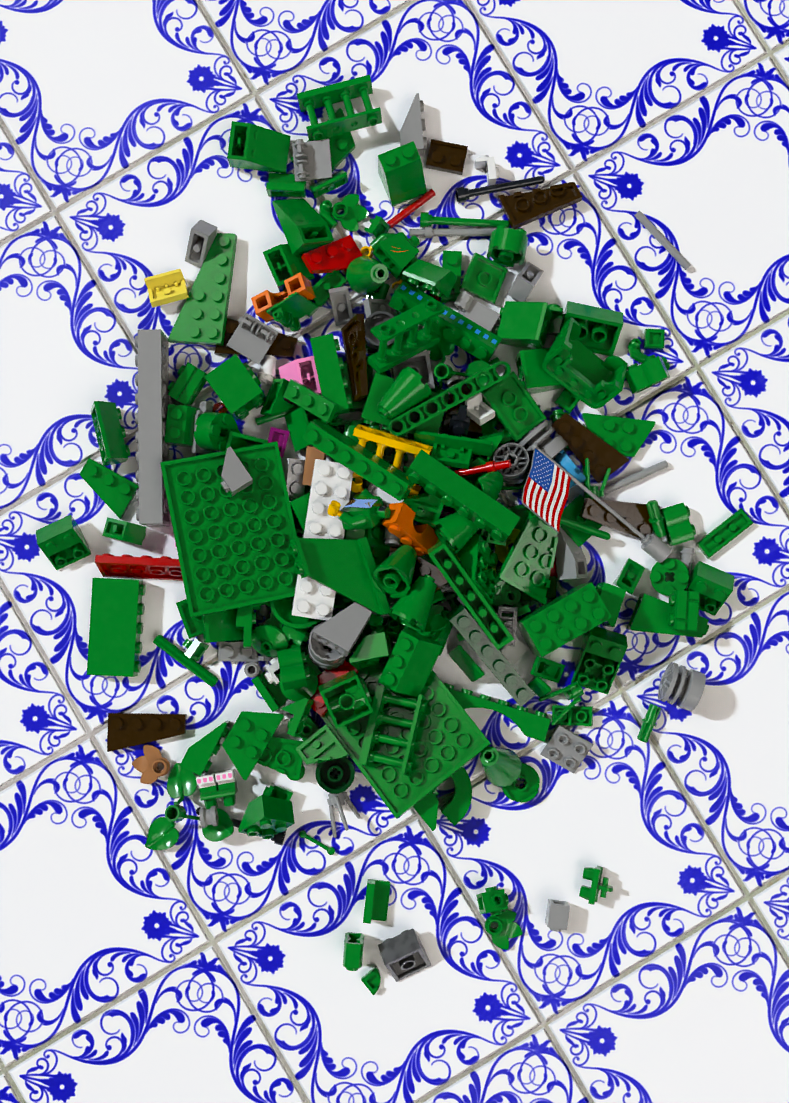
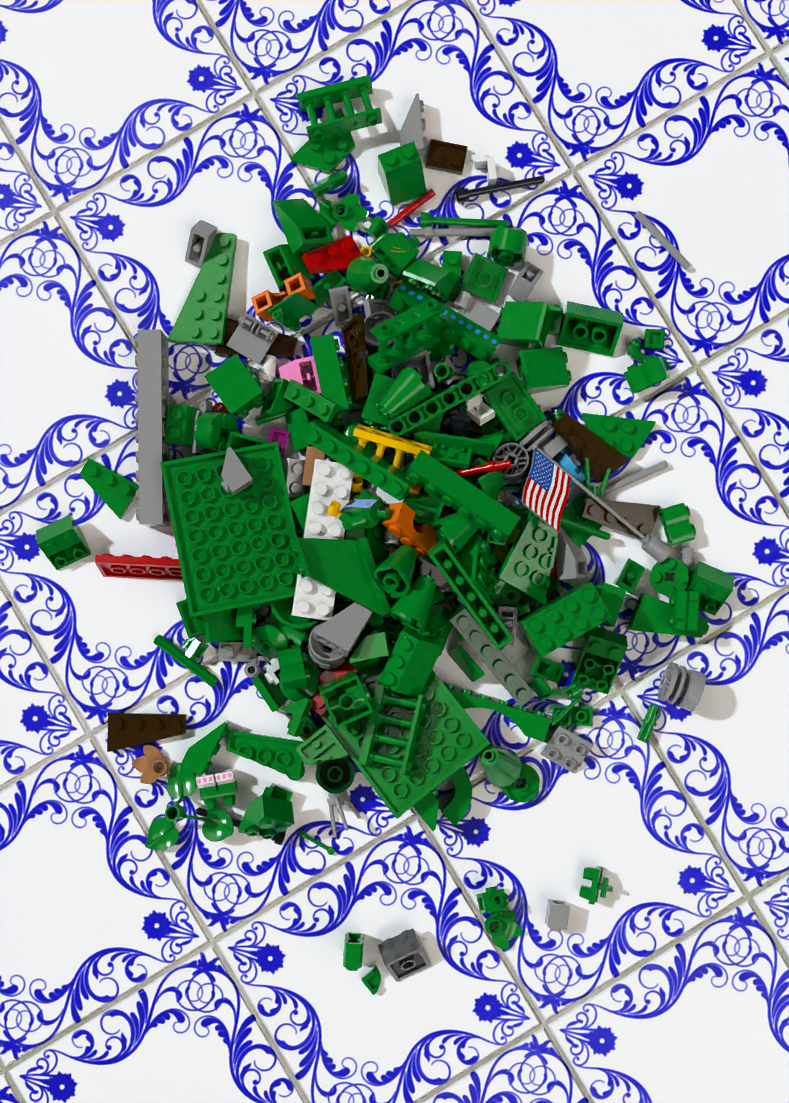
(109, 433): green slope -> none
(115, 627): green brick -> none
(124, 531): green slope -> none
(166, 287): light yellow bracket -> none
(187, 385): green brick -> none
(208, 816): light grey wheel -> none
(250, 738): green wing -> none
(257, 148): green slope -> none
(285, 186): green panel -> none
(312, 160): light grey hinge -> none
(376, 900): green panel -> none
(533, 205): dark brown wing -> none
(567, 401): green tile -> none
(581, 370): green windscreen -> none
(656, 518): green axle -> none
(724, 533): green tile -> none

